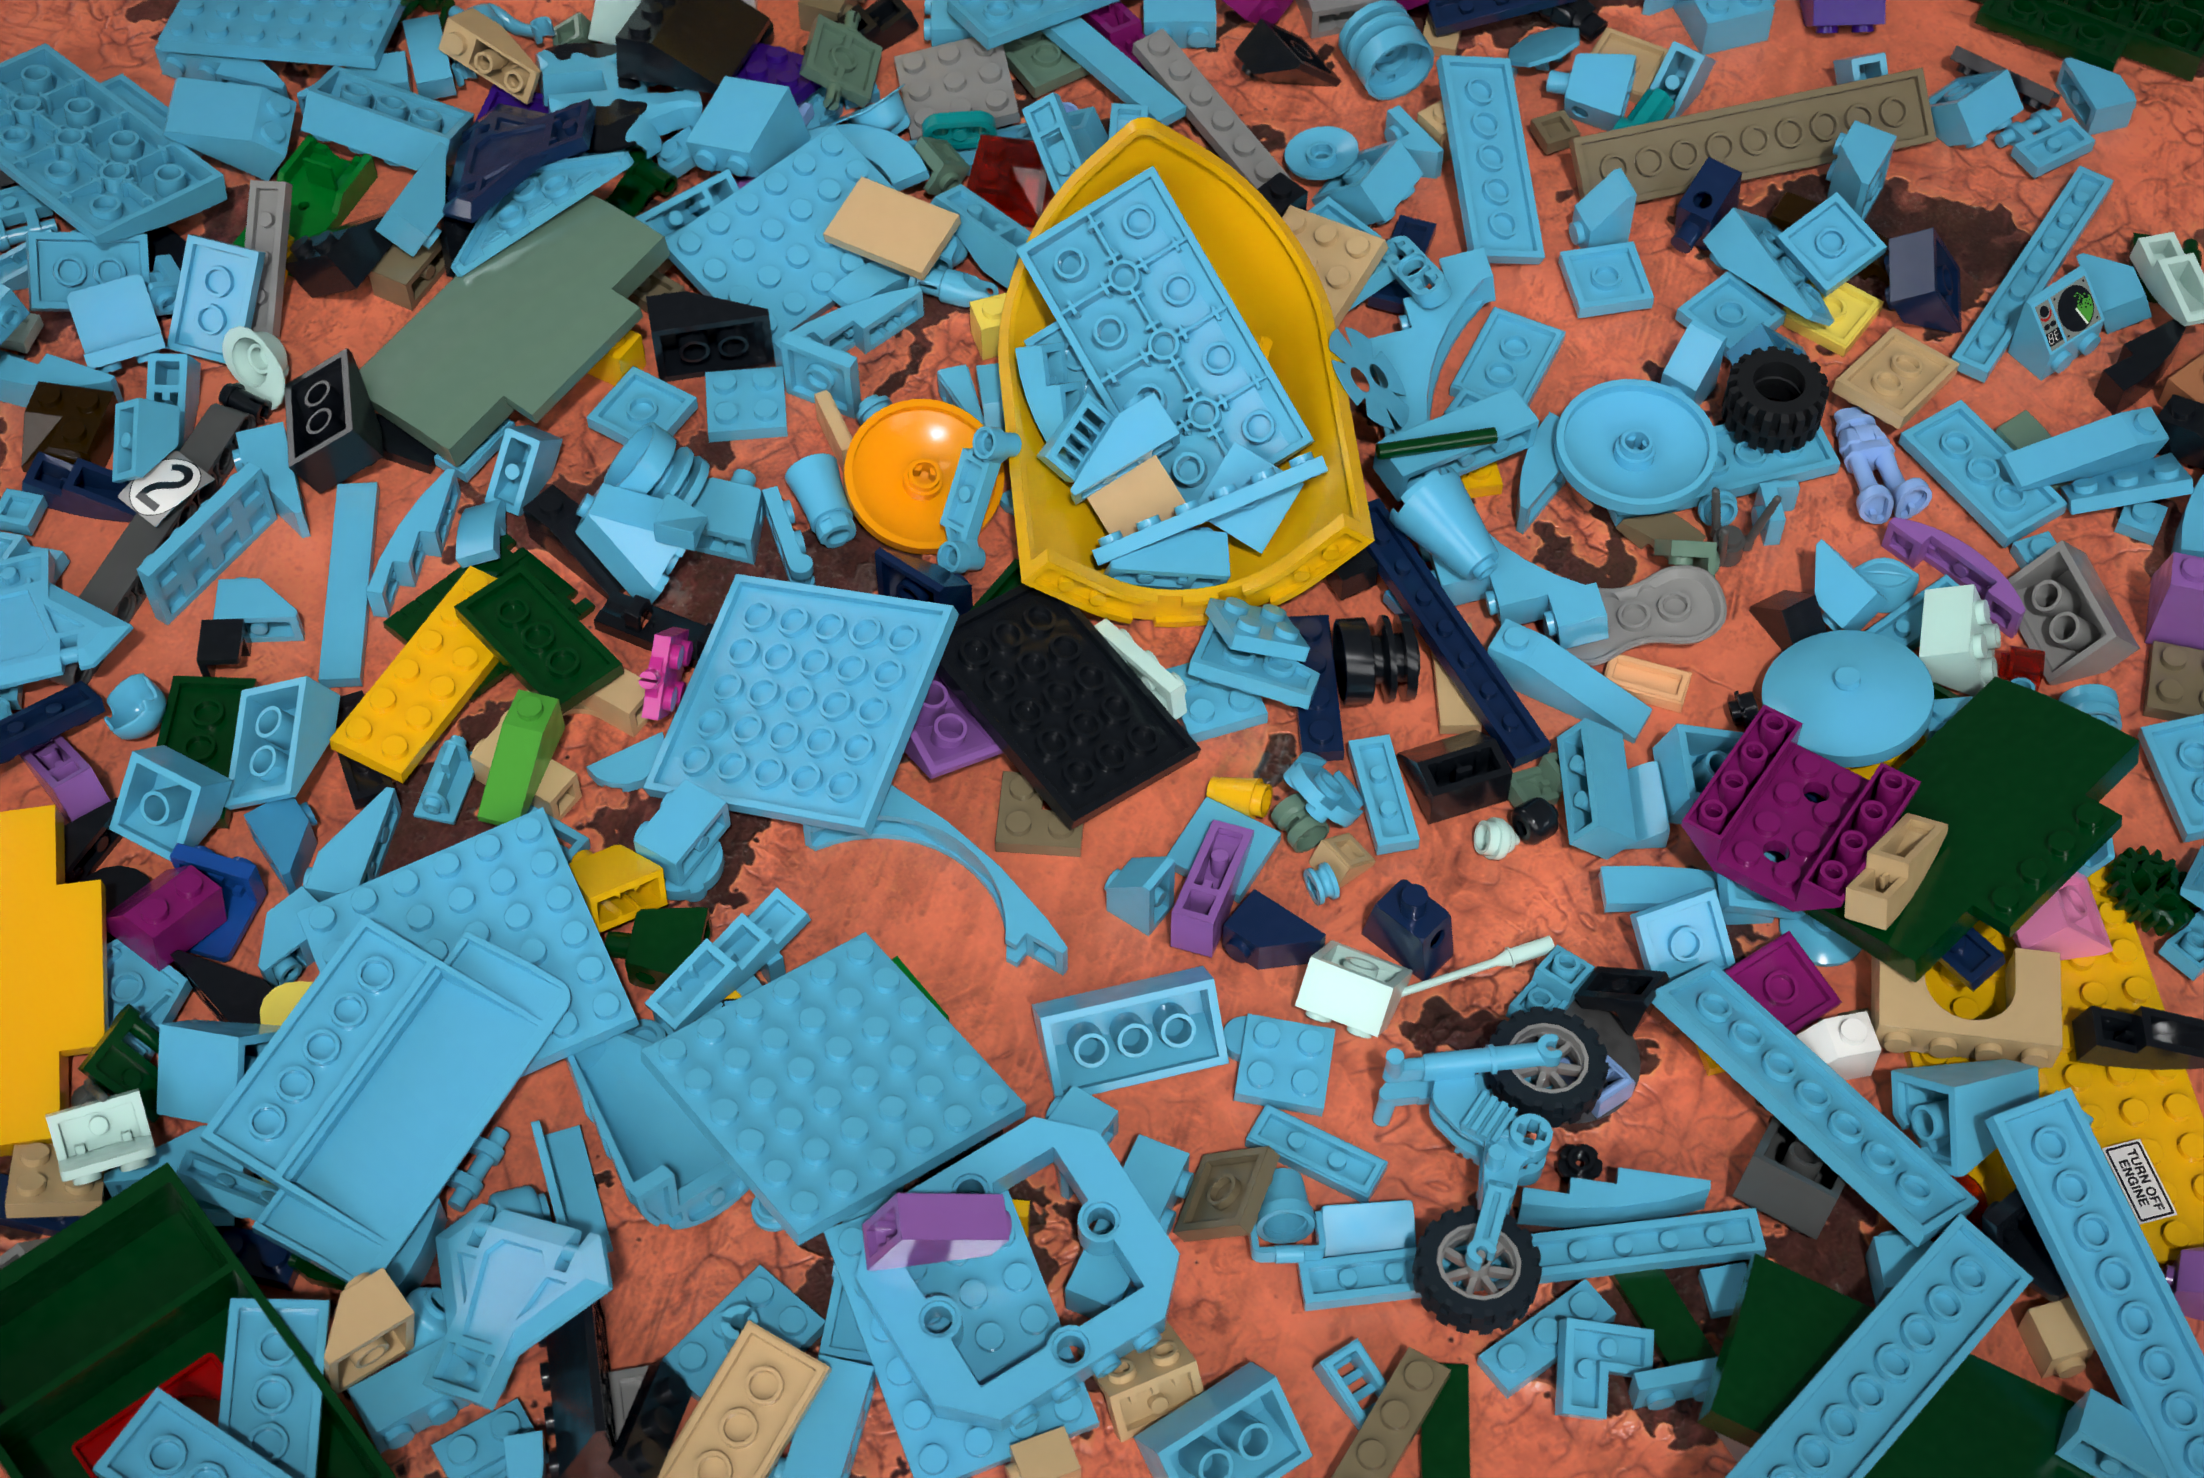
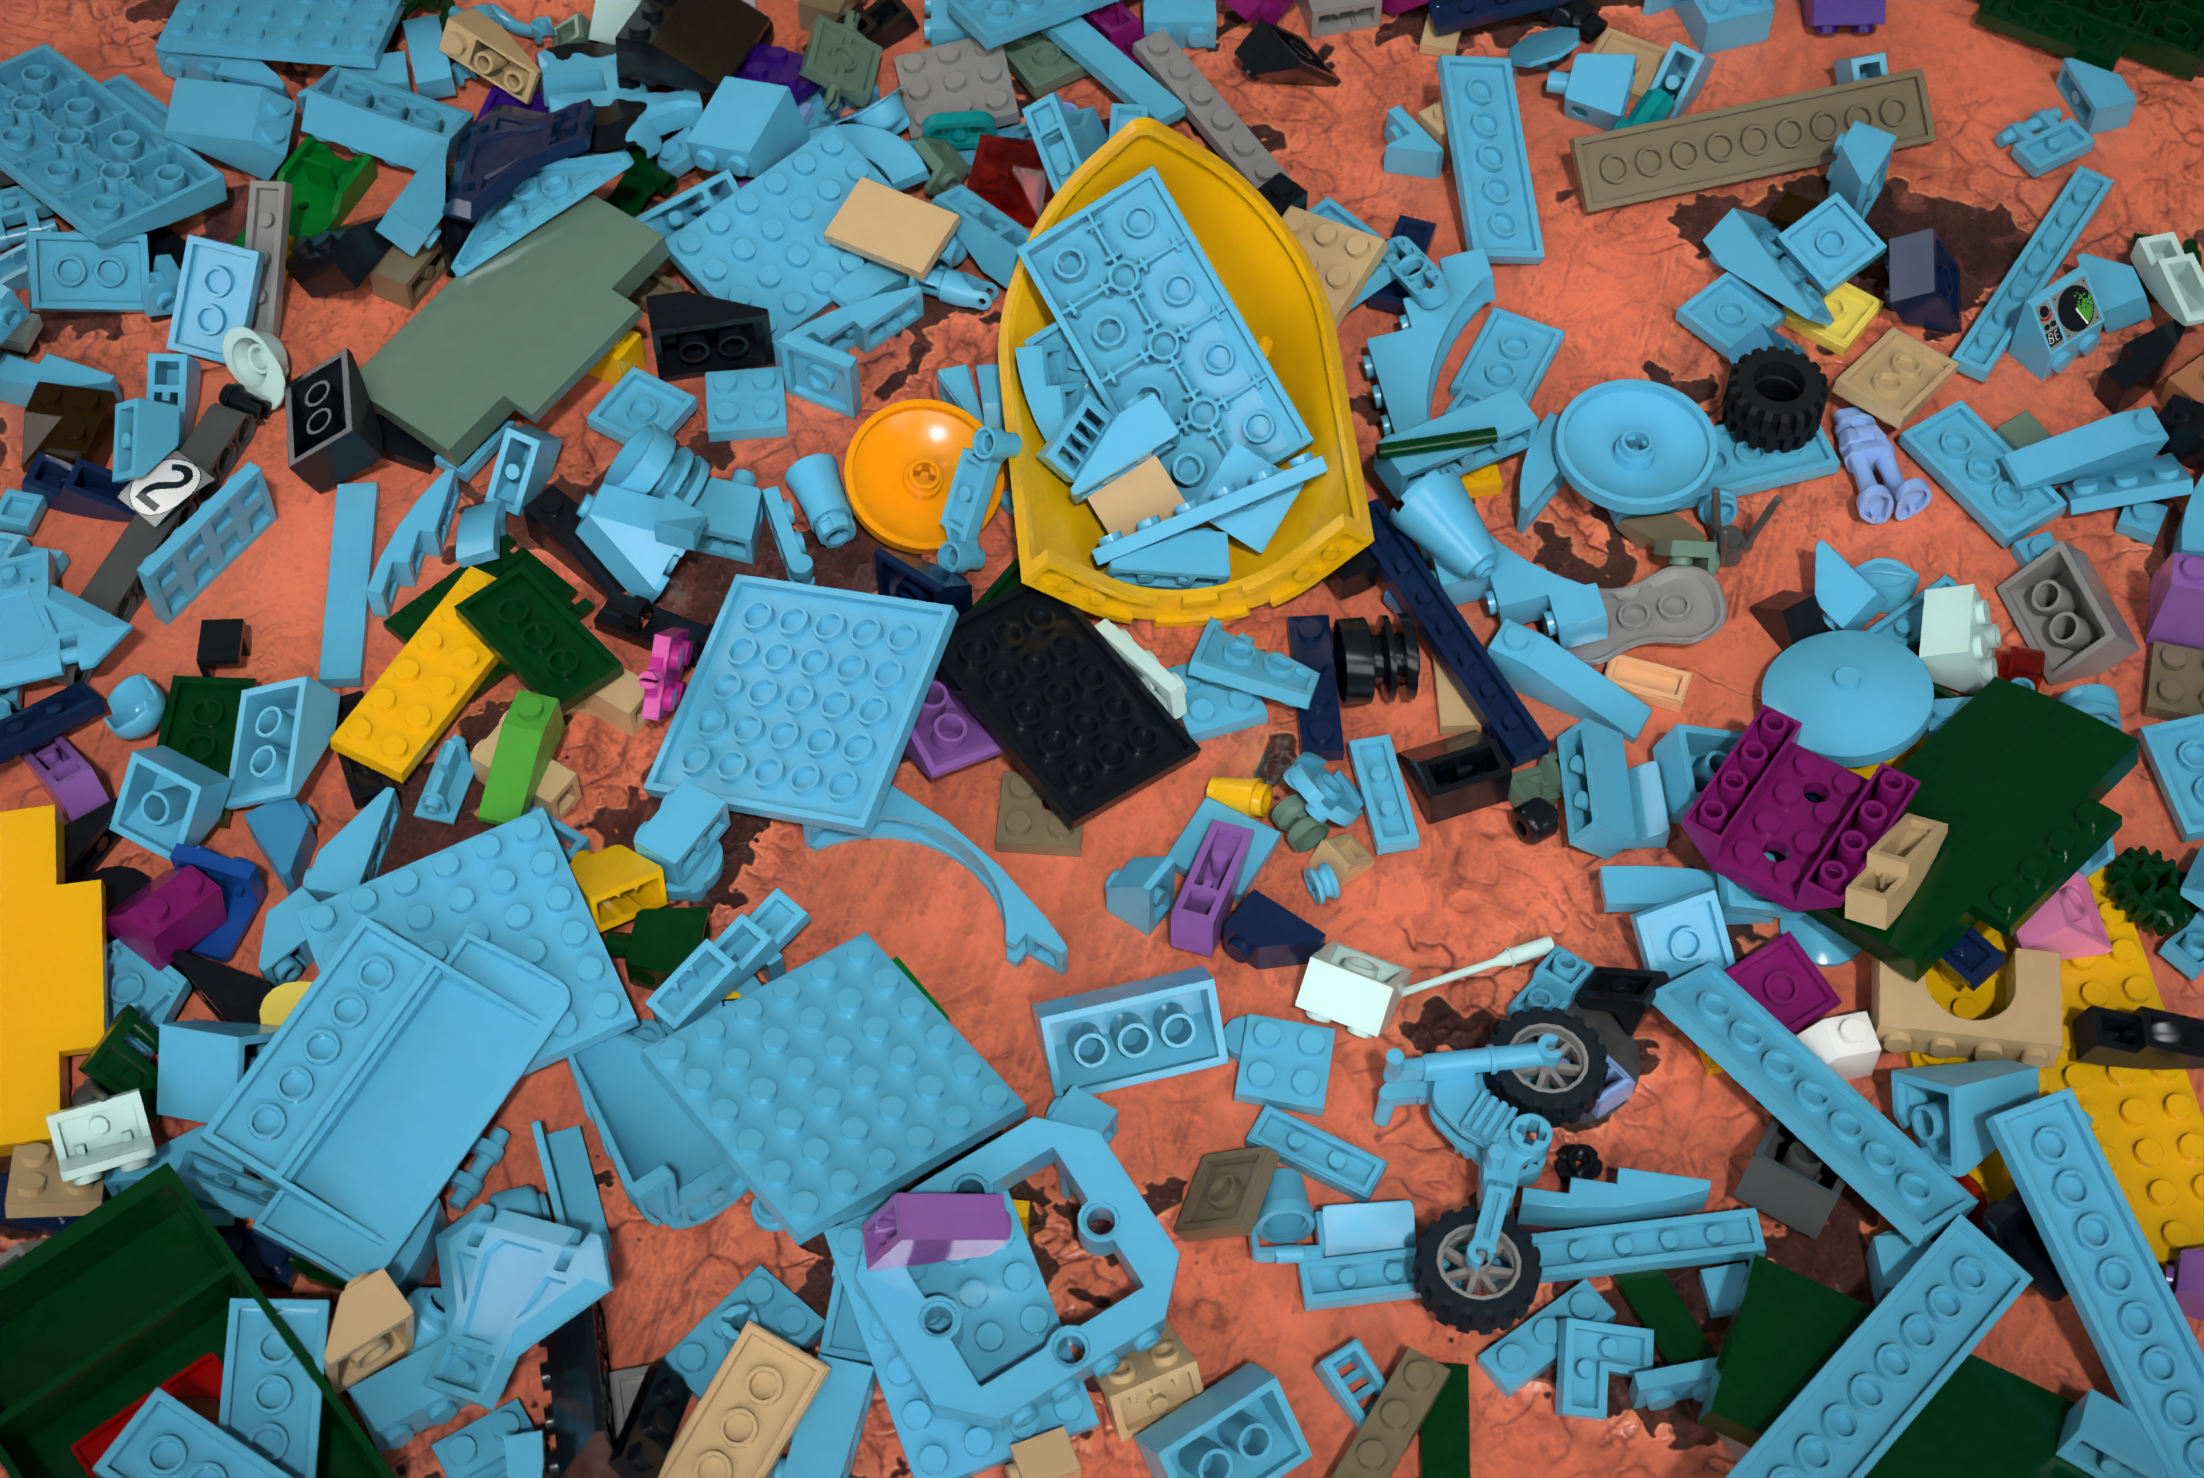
(115, 322): medium azure bracket -> none
(263, 610): medium azure slope -> none
(268, 449): medium azure slope -> none
(628, 767): medium azure tile -> none
(833, 426): tan tile -> none
(870, 406): medium azure plate -> none
(985, 324): light yellow brick -> none
(1160, 1177): medium azure brick -> none
(1257, 629): medium azure plate -> none
(1321, 153): medium azure dish -> none
(1375, 183): medium azure slope -> none
(1377, 398): medium azure piece -> none
(1386, 49): medium azure wheel -> none
(1411, 929): dark blue torso -> none
(1495, 838): light aqua plate -> none
(1554, 131): dark tan plate -> none
(1604, 213): medium azure slope -> none
(1606, 279): medium azure plate -> none
(1696, 362): medium azure slope -> none
(1698, 212): dark blue torso -> none
(1743, 708): black plate -> none
(1788, 492): medium azure bracket -> none
(1918, 542): medium lavender slope -> none
(1974, 107): medium azure slope -> none
(2034, 93): black plate -> none
(2056, 1339): tan slope -> none
(2139, 1181): white sticker -> none

